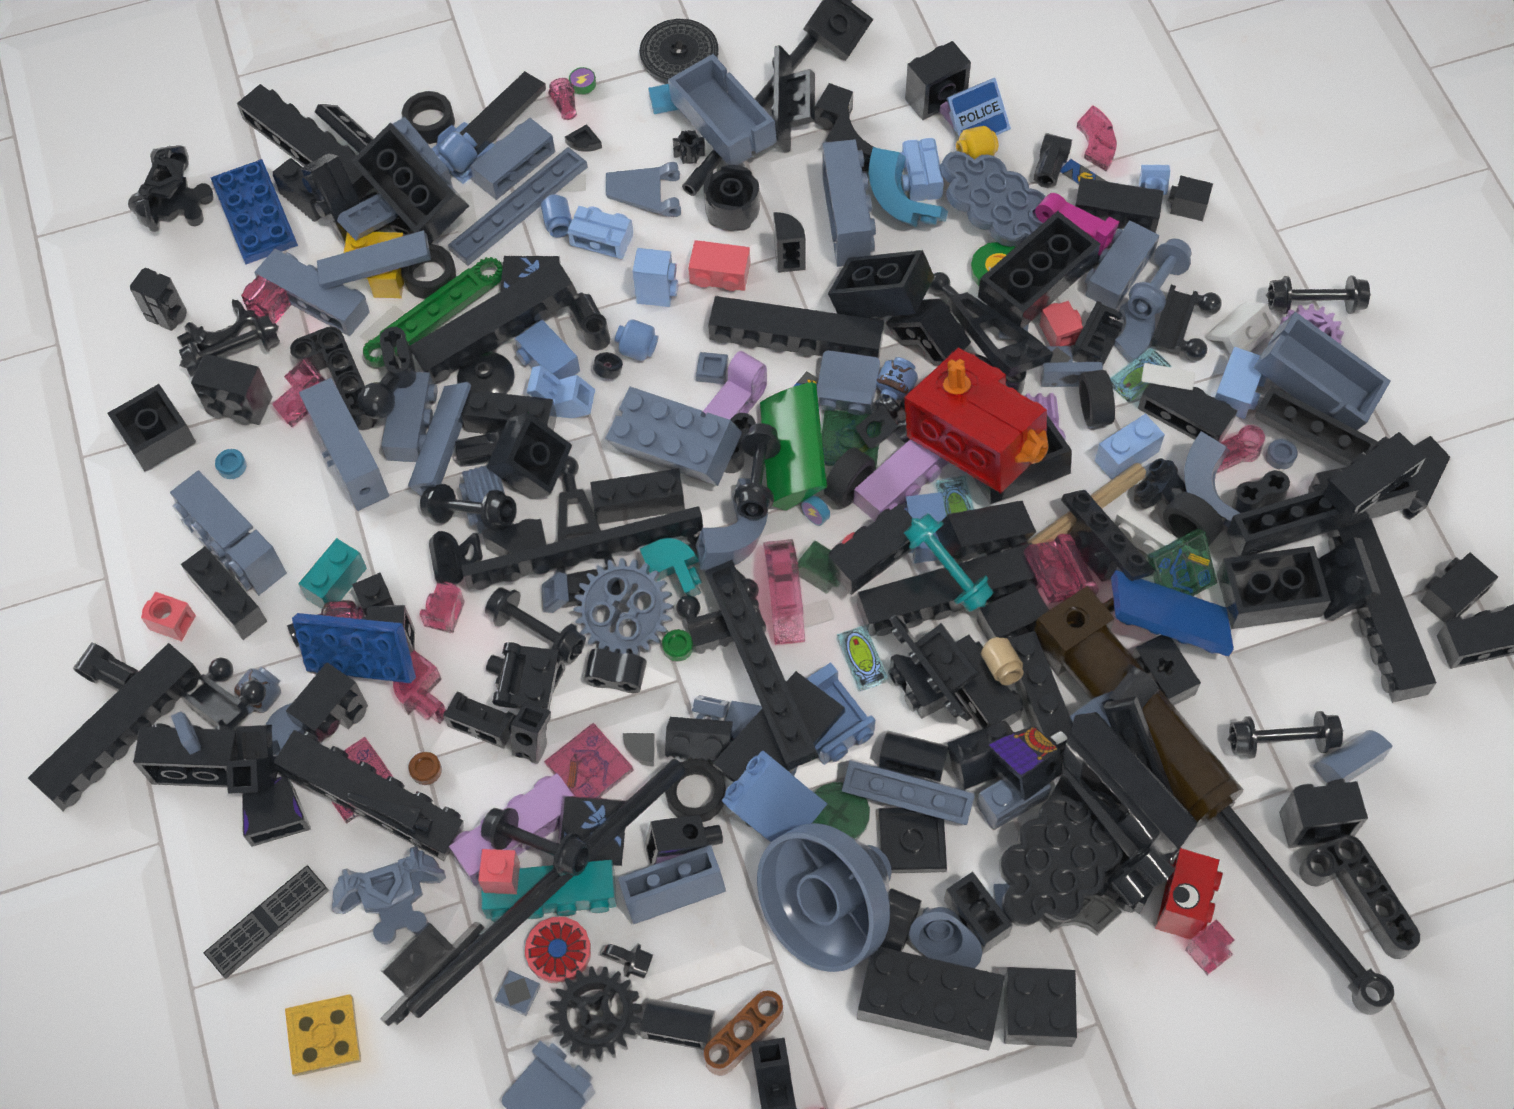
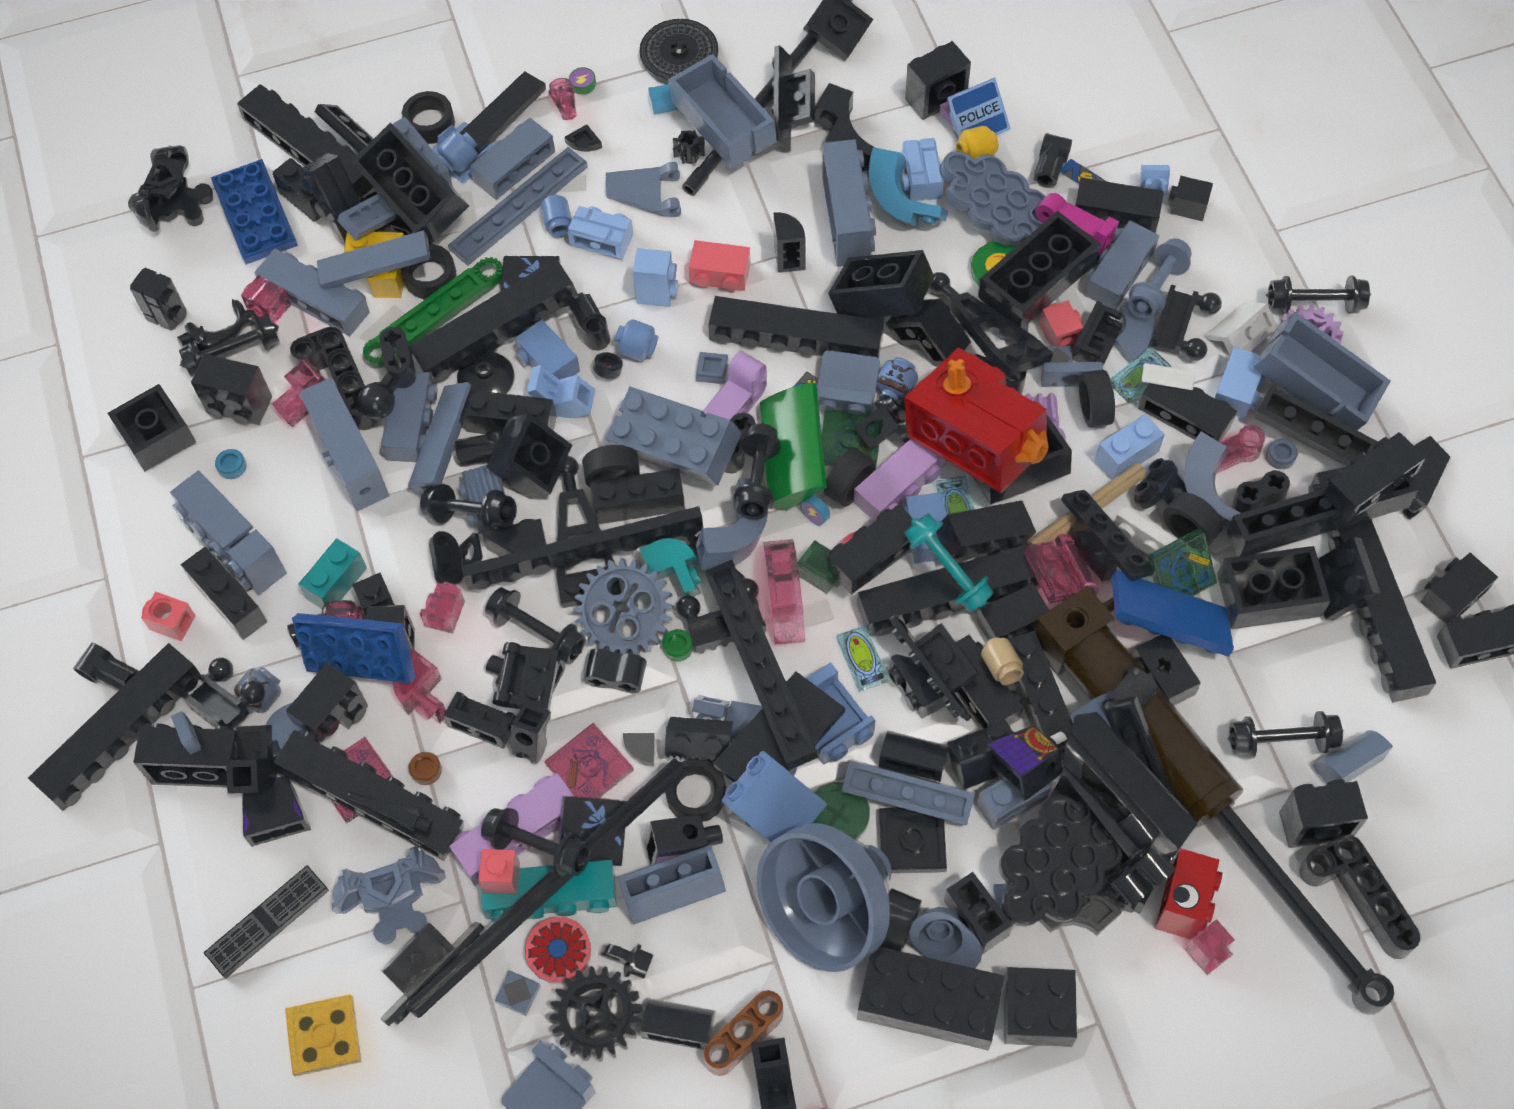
(555, 592): sand blue tile -> none
(610, 463): none -> black tyre
(731, 197): black brick -> none
(1100, 138): clear pink tile -> none

